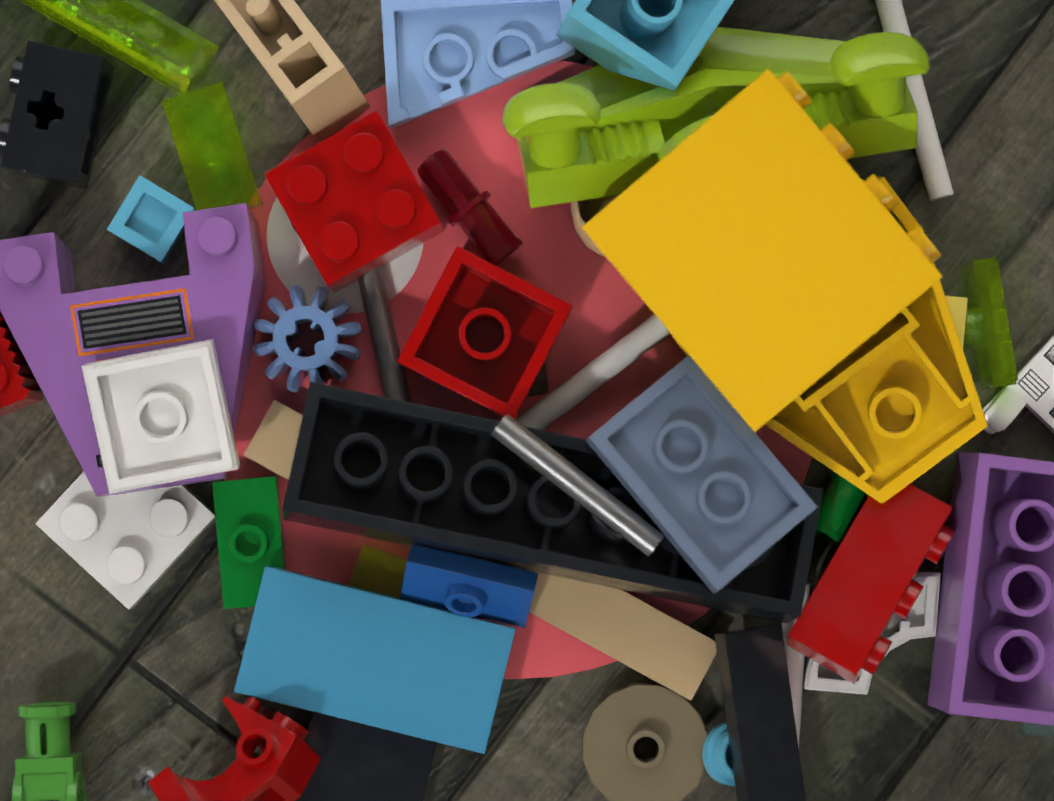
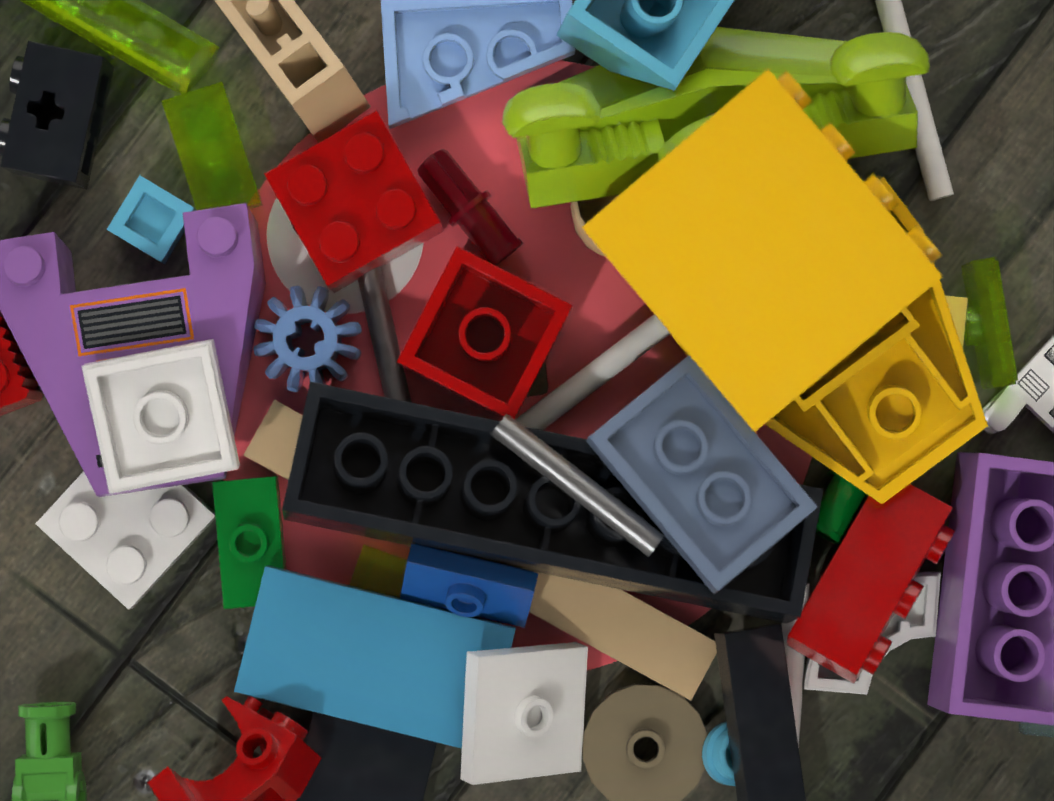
(523, 712): none -> white plate

